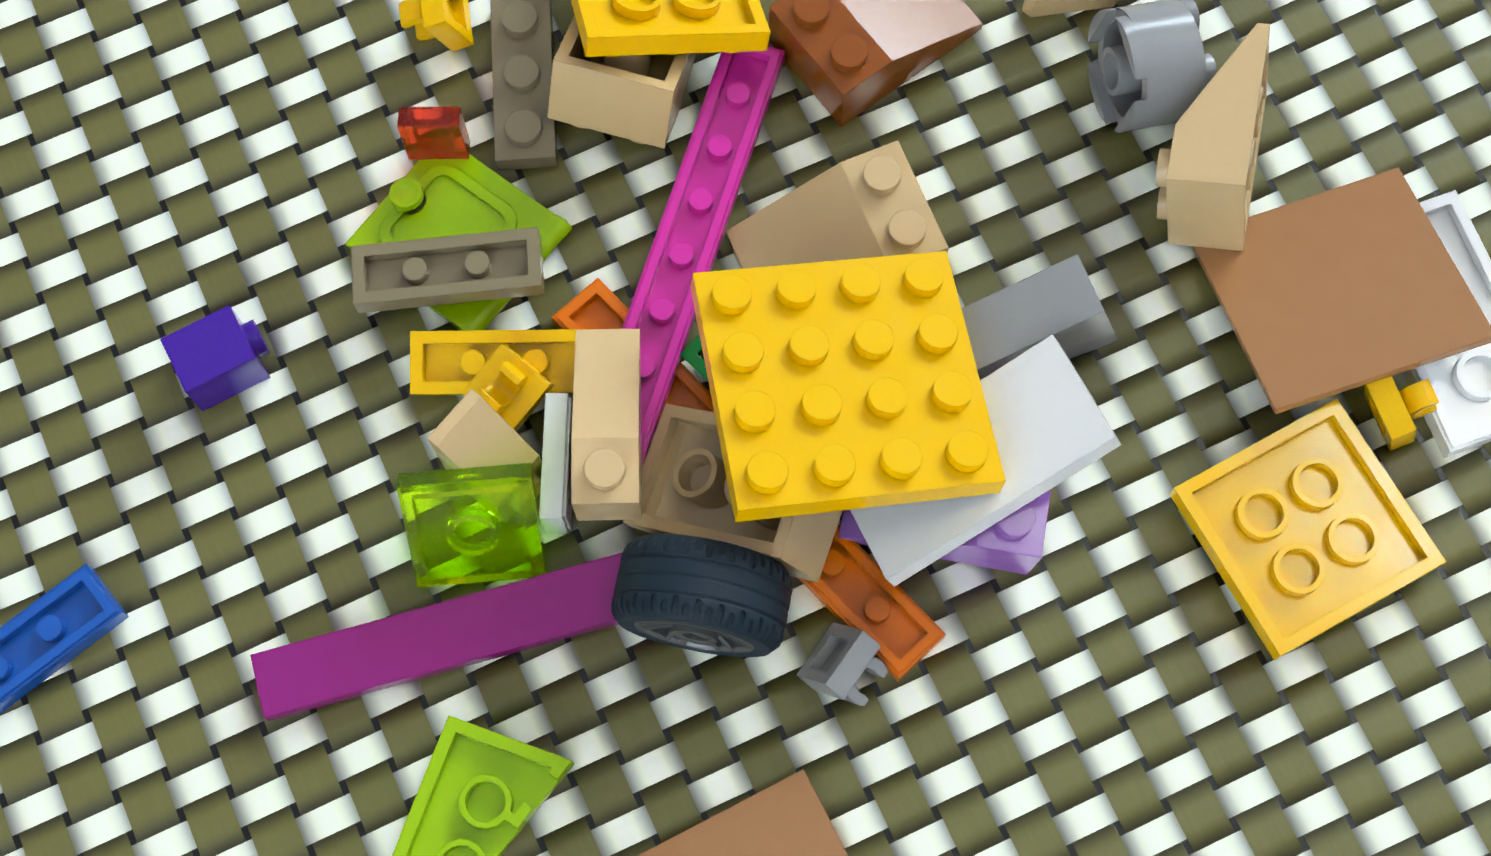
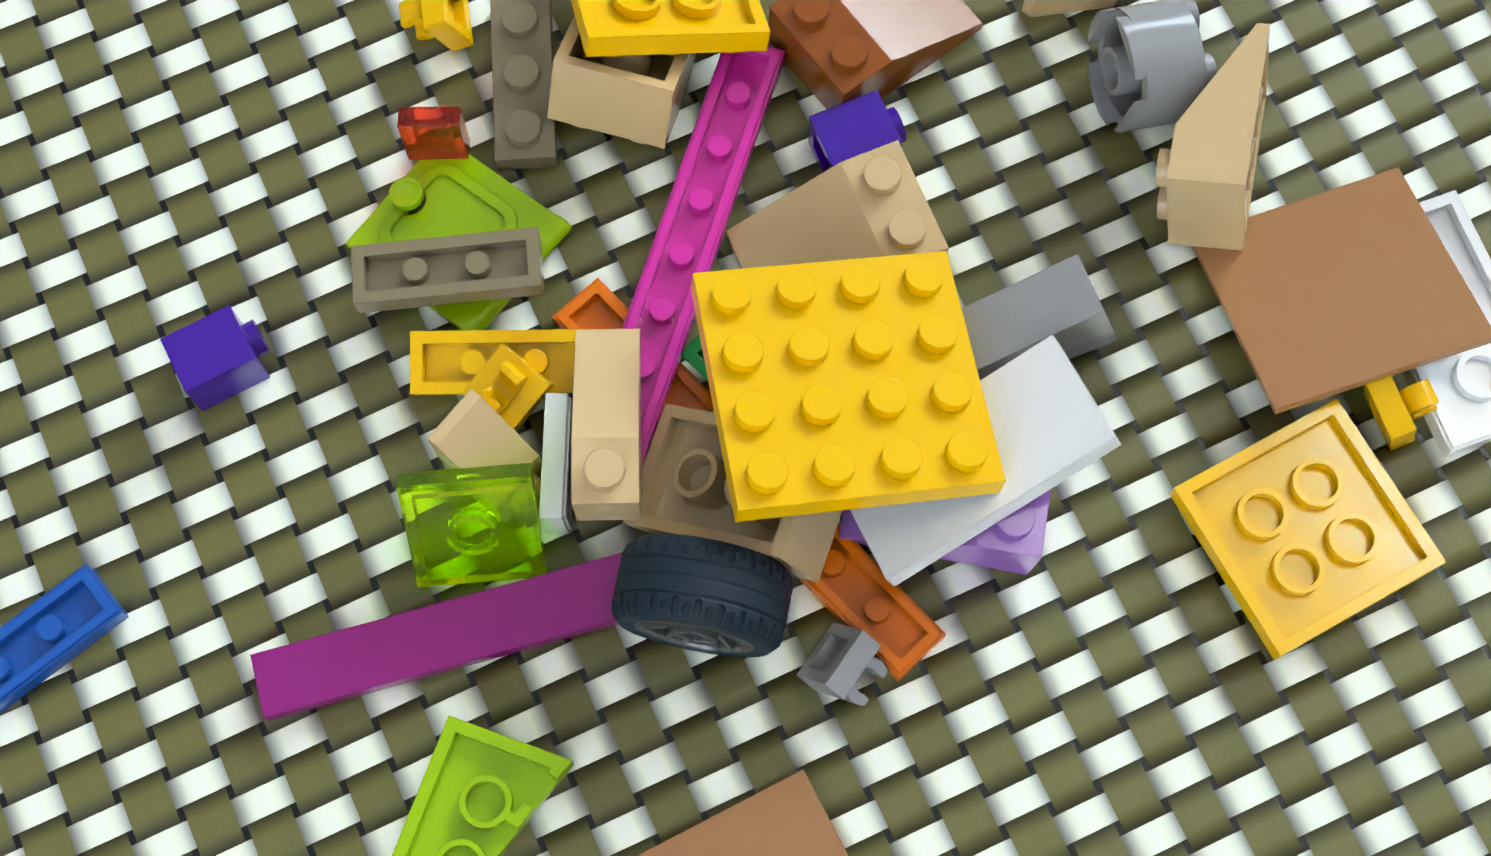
(853, 129): none -> dark purple brick

